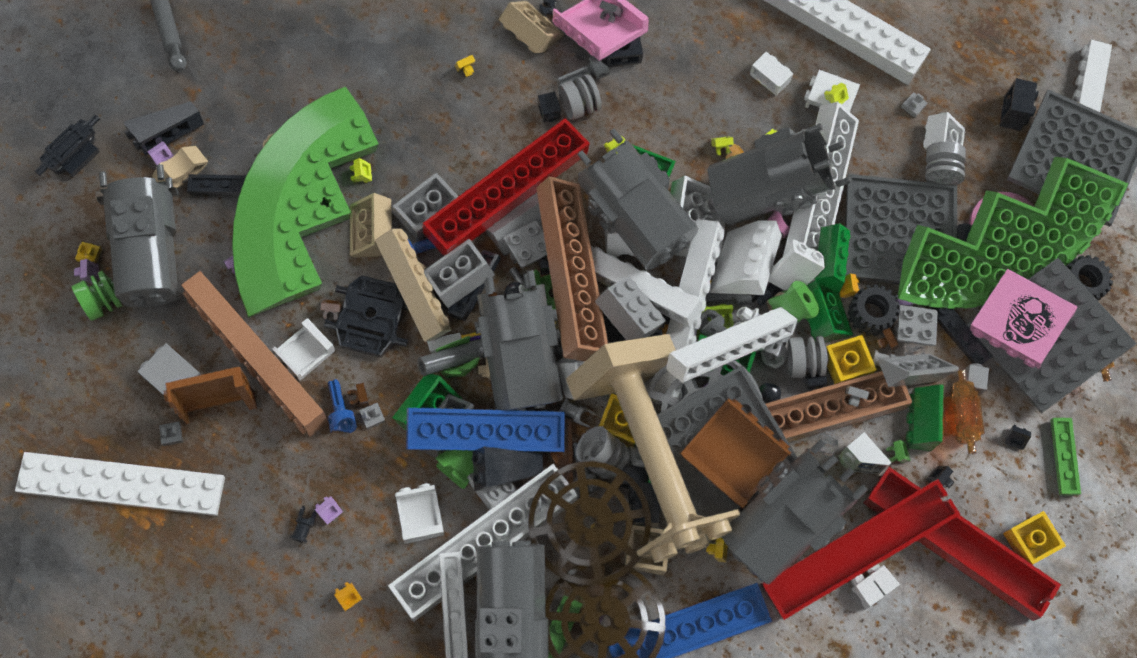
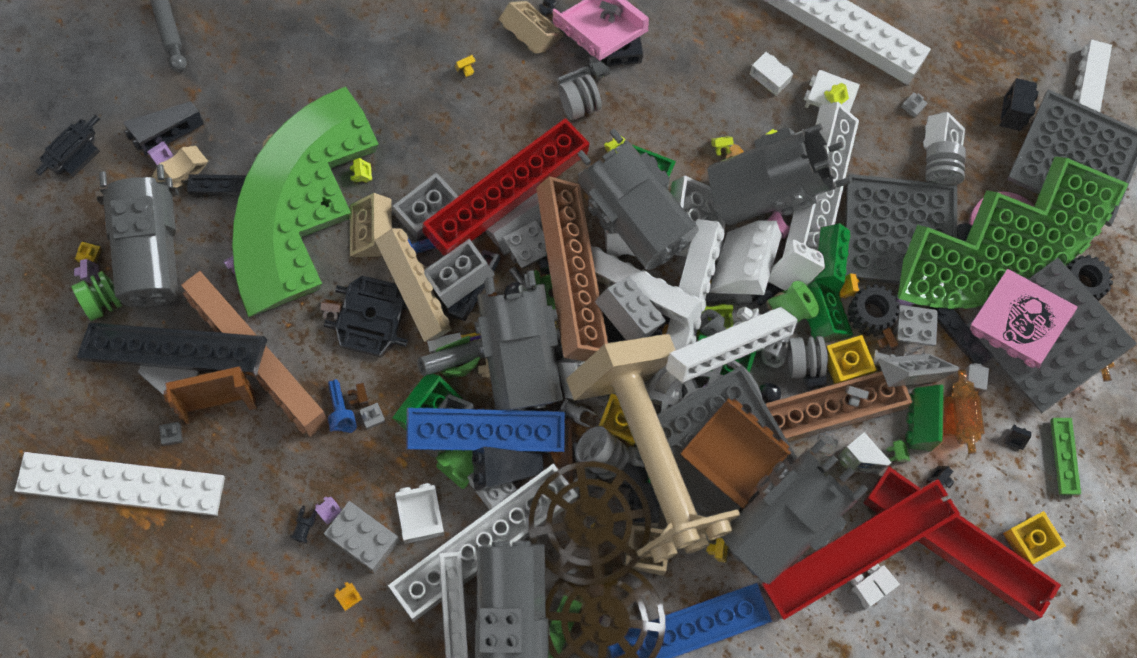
(171, 348): none -> black plate
(304, 350): white panel -> none
(361, 537): none -> light grey brick
(549, 107): black brick -> none

